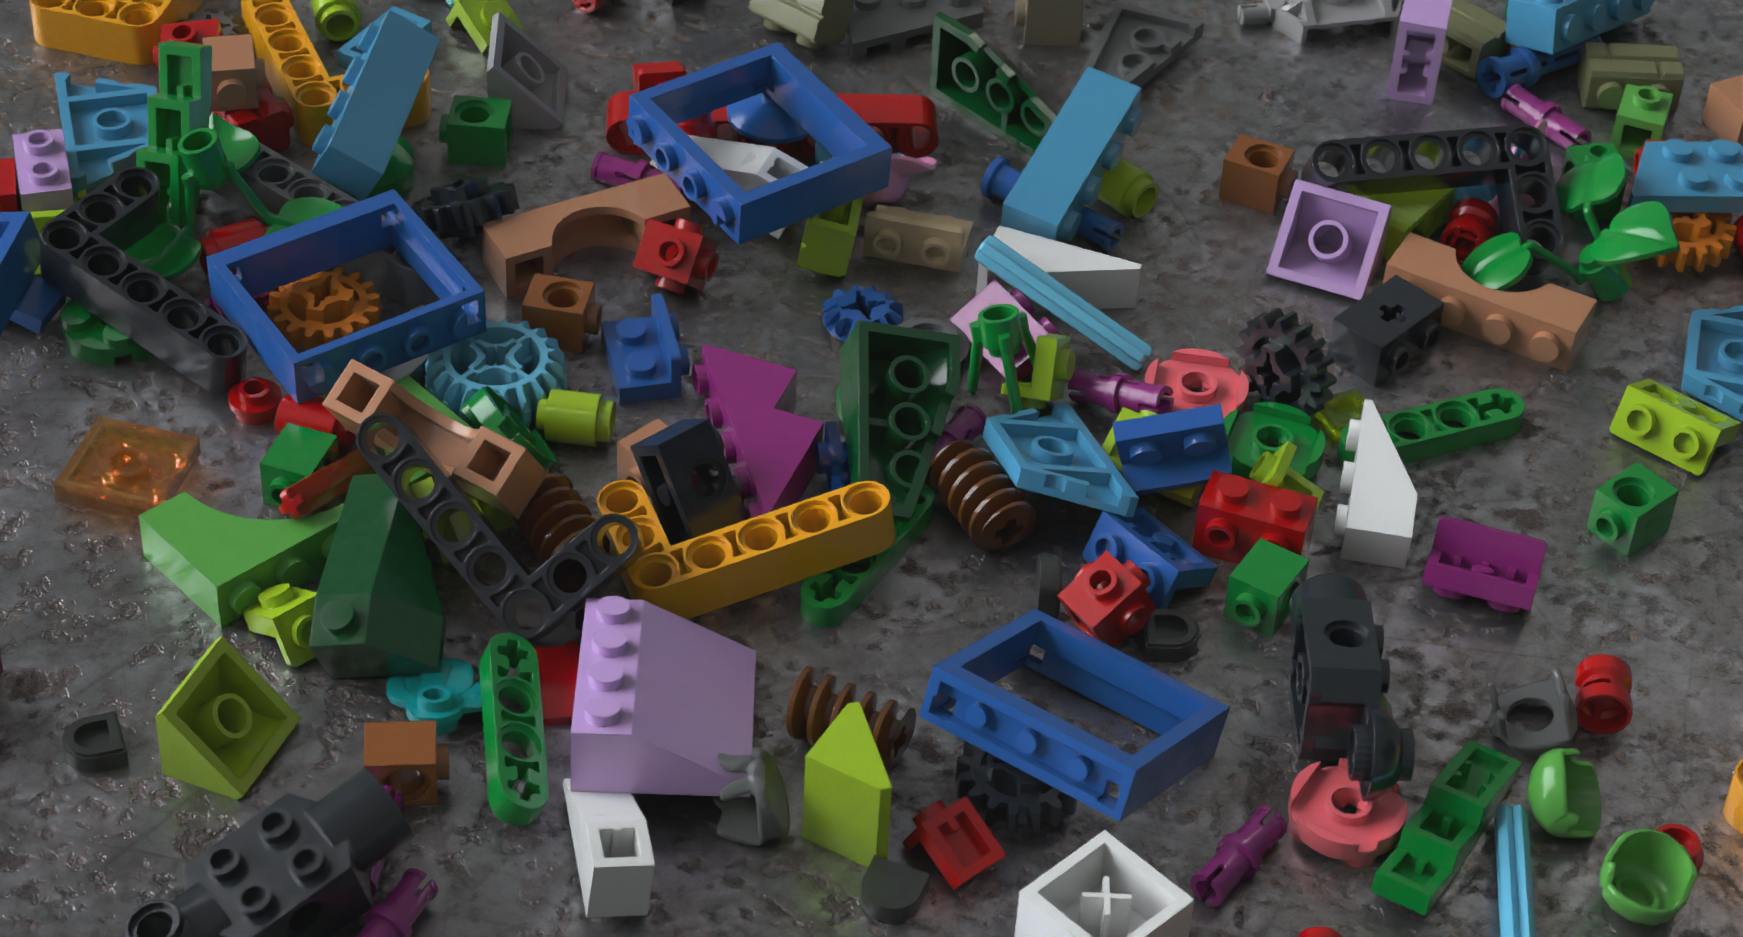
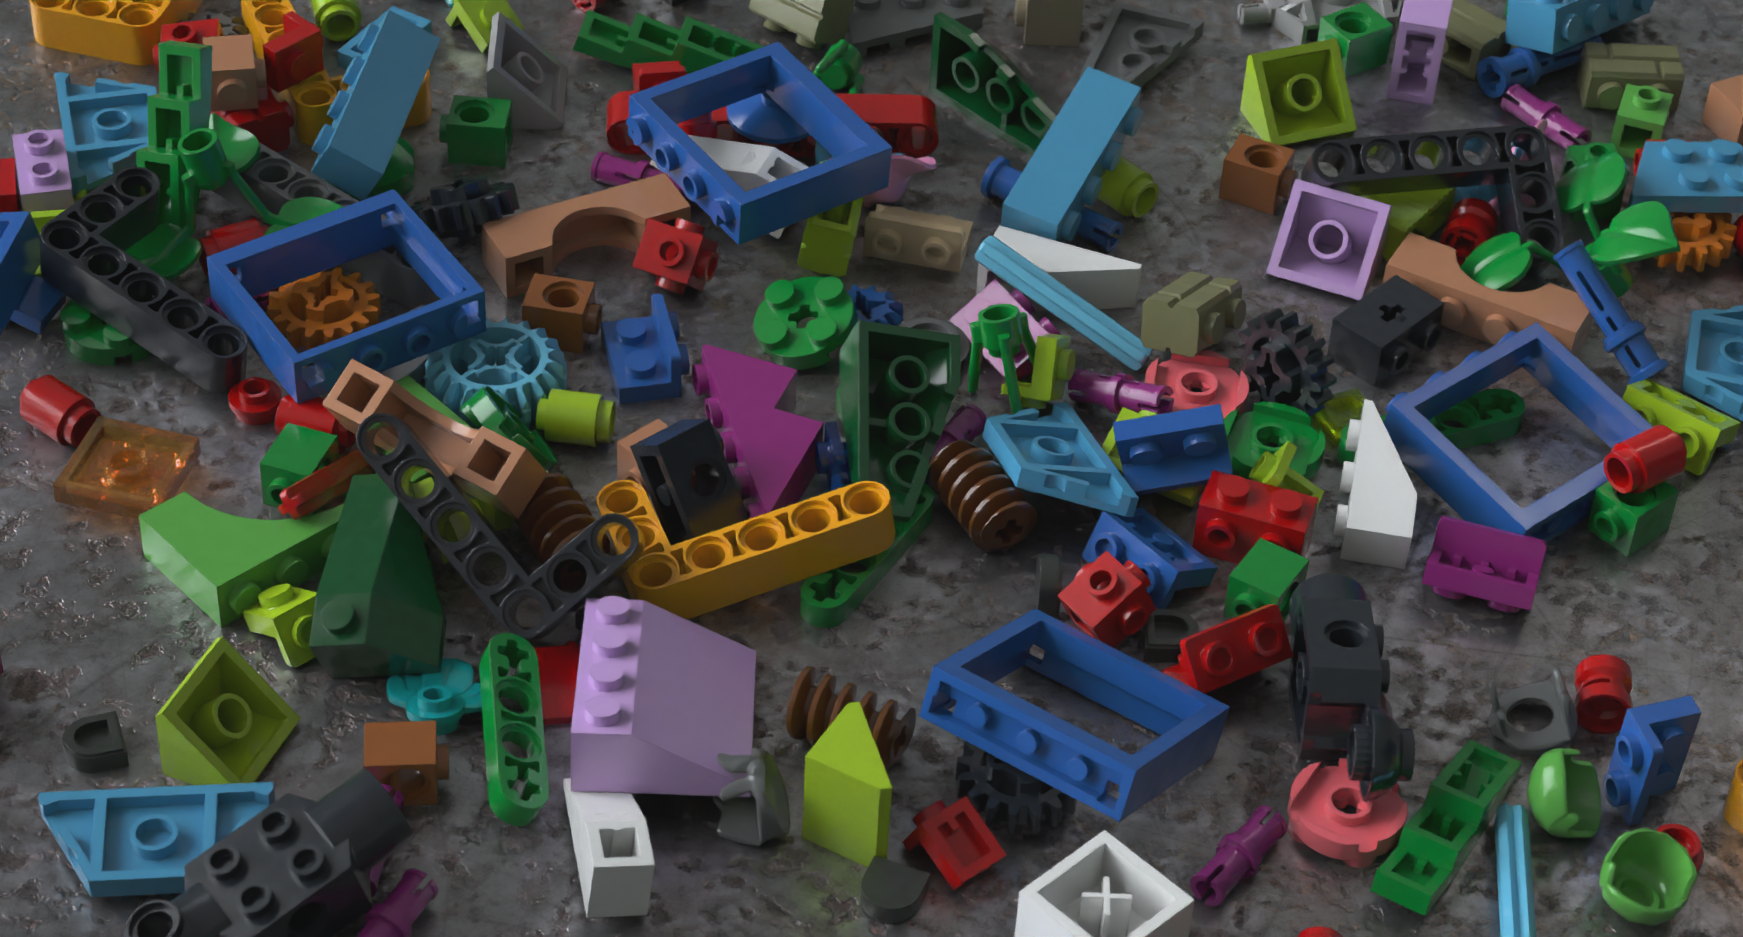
(57, 410): none -> red brick
(145, 836): none -> dark azure wing
(294, 54): none -> red bracket
(652, 41): none -> green slope
(798, 299): none -> green plate
(841, 68): none -> green plant
(1192, 314): none -> olive brick
(1232, 650): none -> red bracket
(1297, 93): none -> lime slope
(1361, 37): none -> green brick
(1461, 481): none -> blue window
(1623, 335): none -> blue pin
(1645, 460): none -> red brick
(1649, 754): none -> blue bracket

